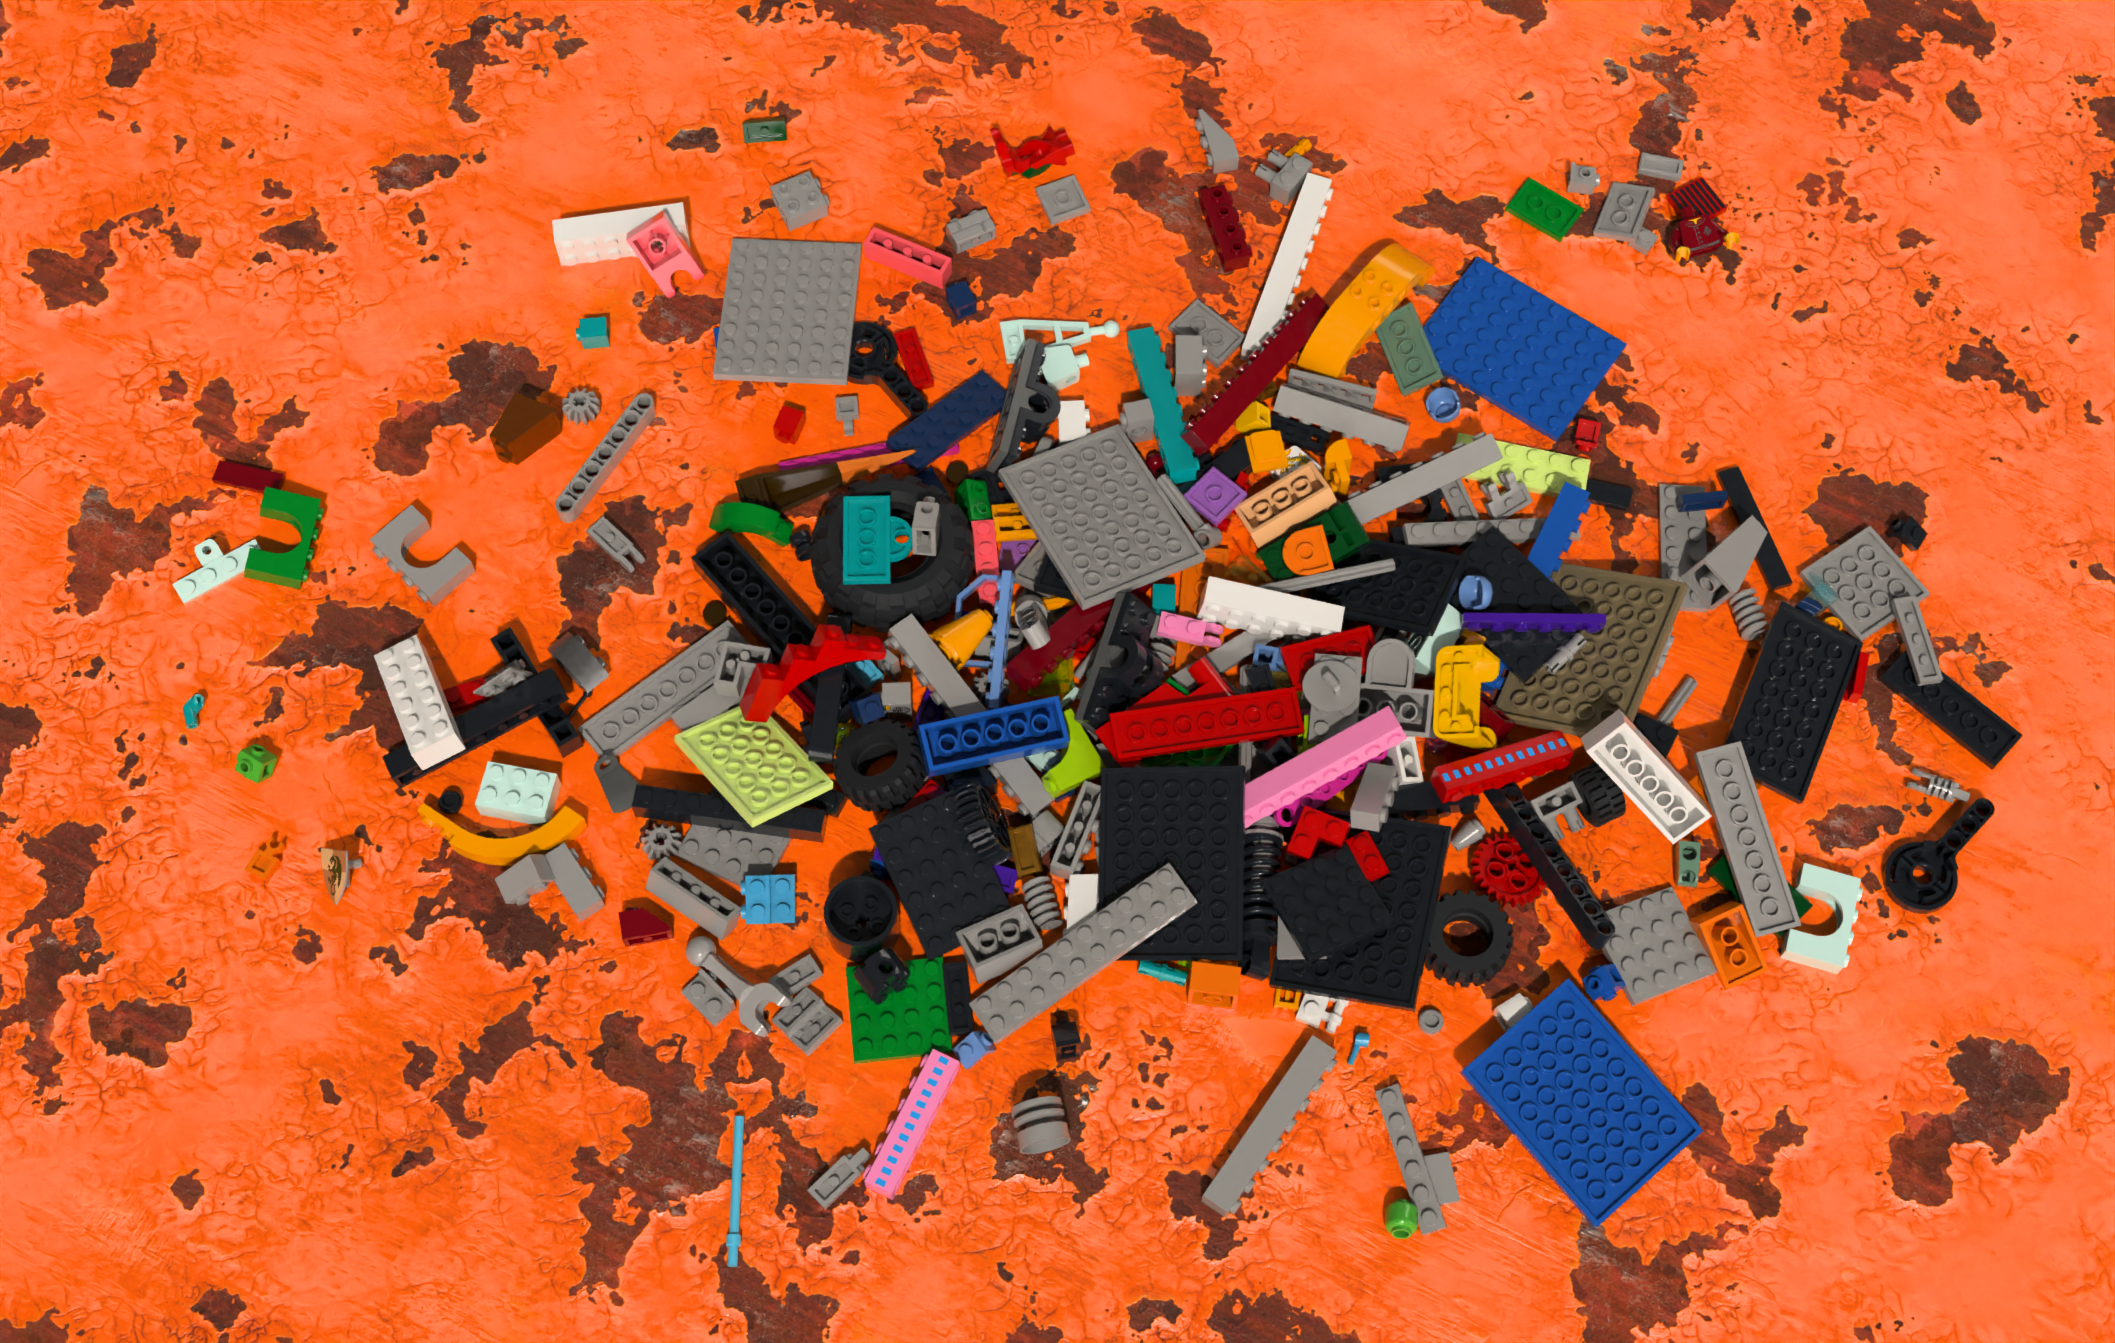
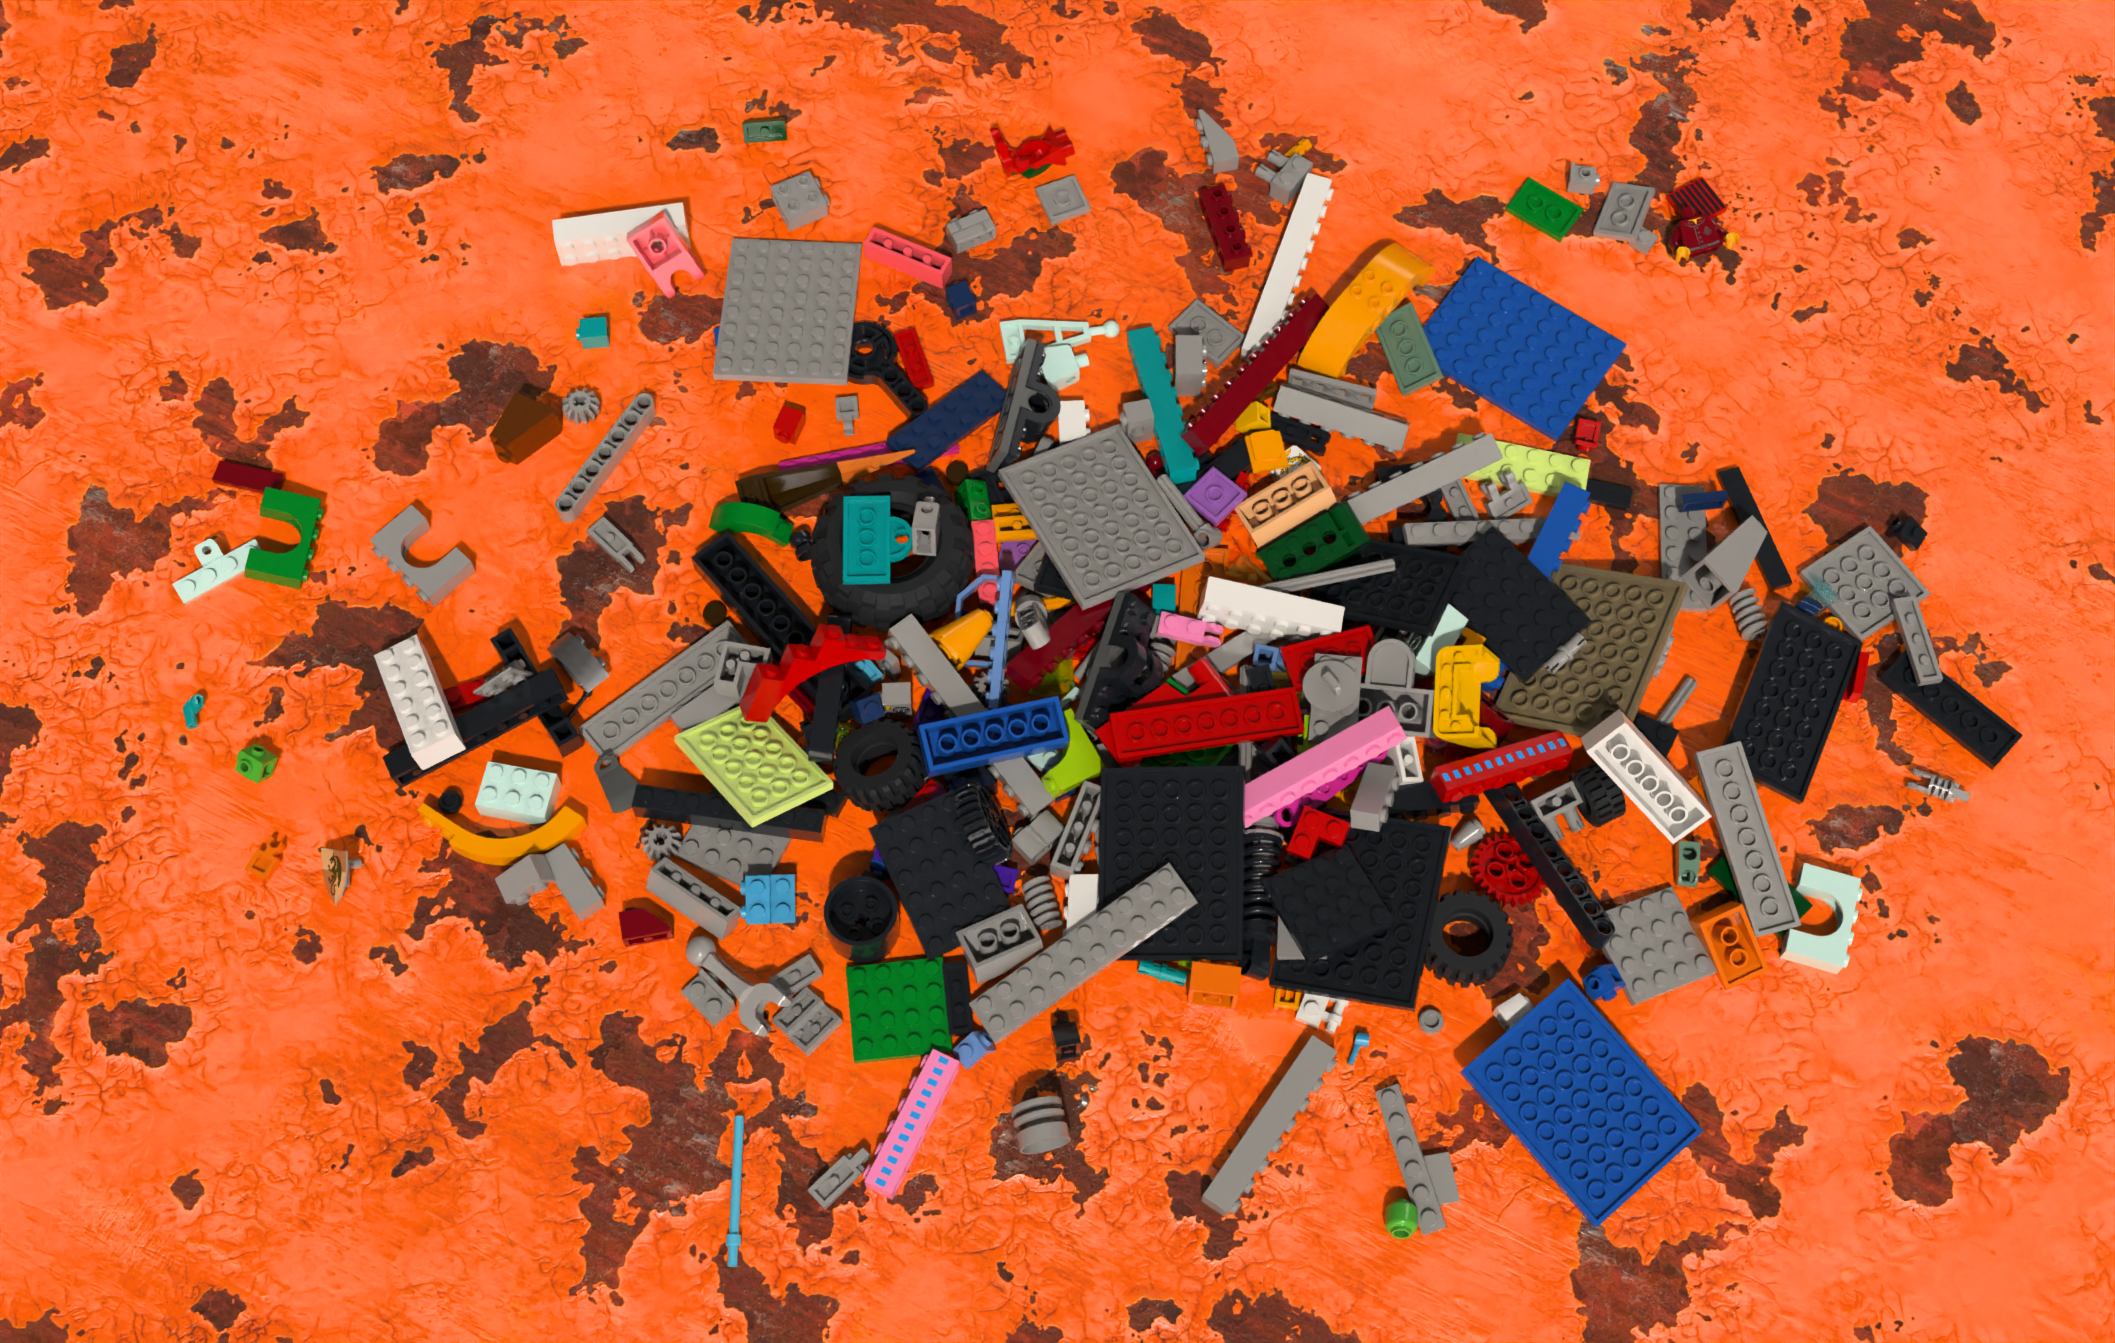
(882, 975): black brick -> none
(1025, 850): pearl gold tile -> none
(1307, 552): orange tile -> none
(1337, 468): light orange brick -> none
(1367, 856): red plate -> none
(1443, 405): medium blue hair -> none
(1475, 592): medium blue hair -> none
(1542, 621): dark purple plate -> none
(1660, 167): light grey tile -> none
(1935, 860): black beam -> none

